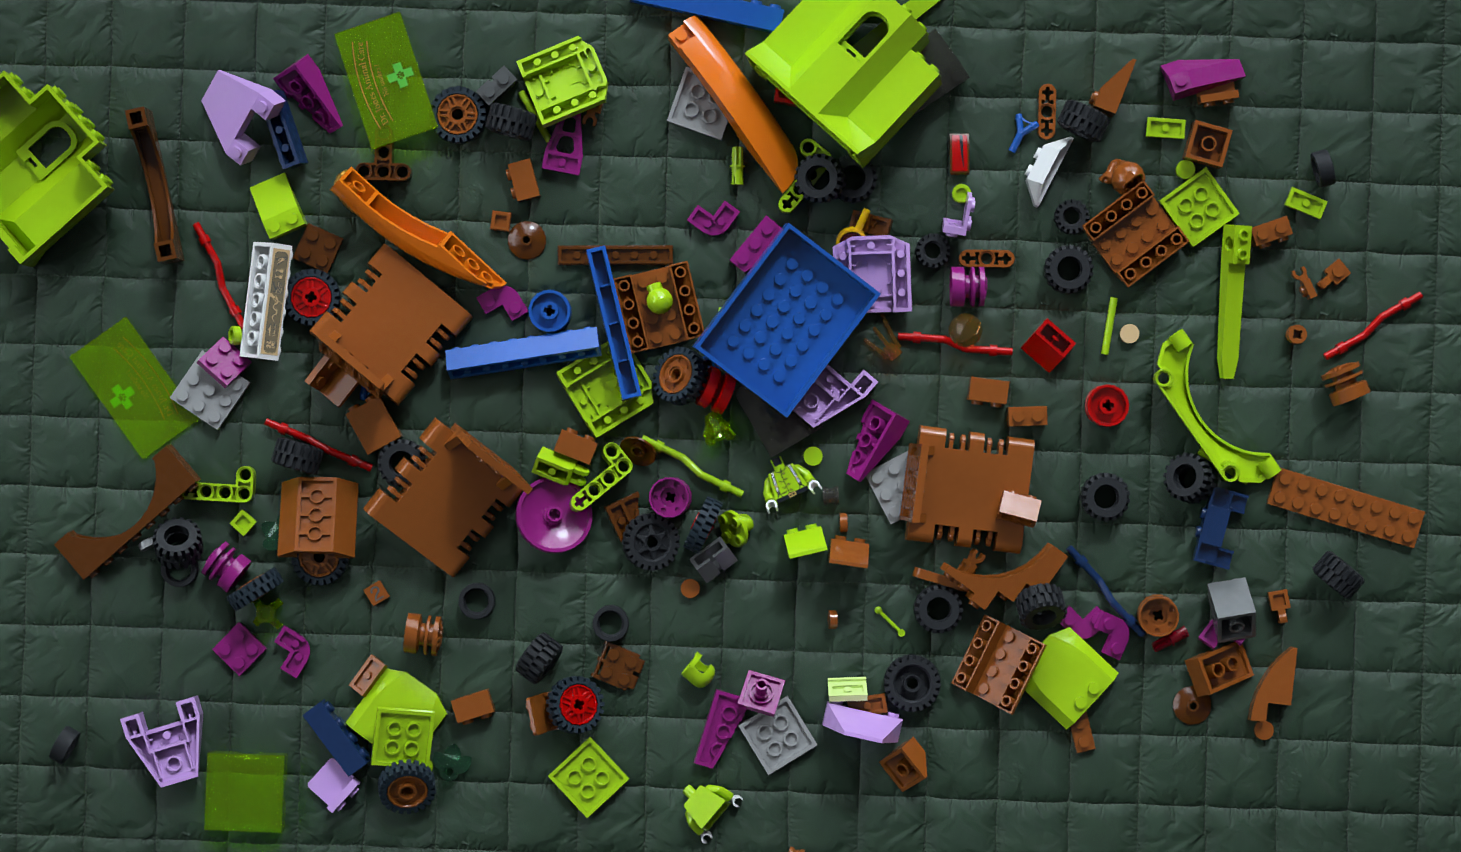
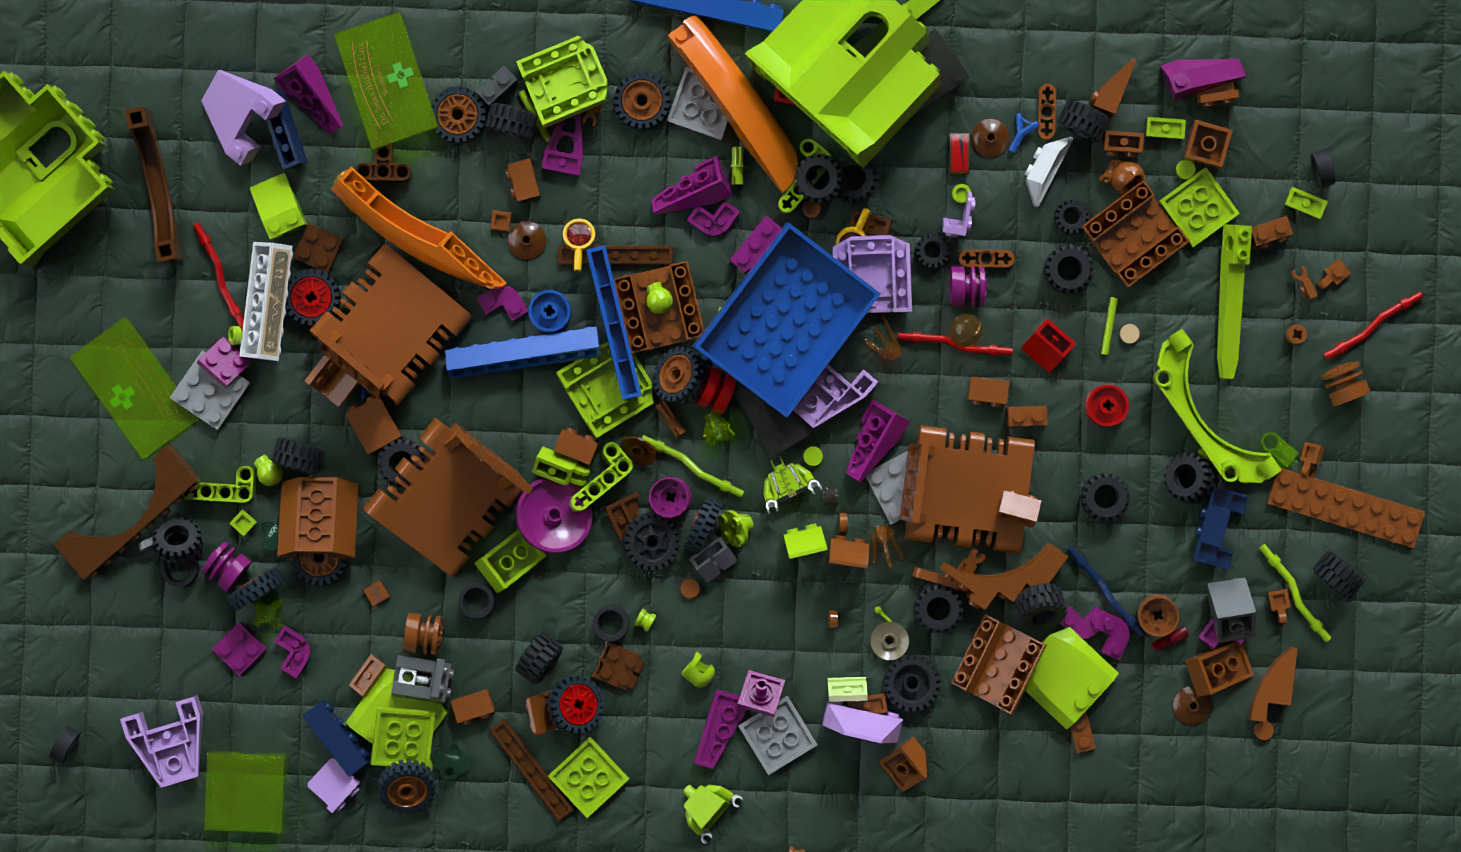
(267, 471): none -> lime piece
(284, 429): red bar -> none
(440, 675): none -> dark grey brick
(508, 561): none -> lime slope
(531, 769): none -> reddish brown tile
(578, 236): none -> piece
(644, 116): none -> wheel
(645, 620): none -> lime wheel
(670, 418): none -> dark orange axle
(702, 187): none -> magenta wedge
(811, 209): none -> dark orange tile
(883, 533): none -> clear orange plant
(896, 648): none -> dark tan dish
(983, 145): none -> reddish brown dish
(1122, 142): none -> dark orange brick
(1282, 451): none -> clear neon green piece
(1311, 455): none -> dark orange plate
(1315, 624): none -> lime bar

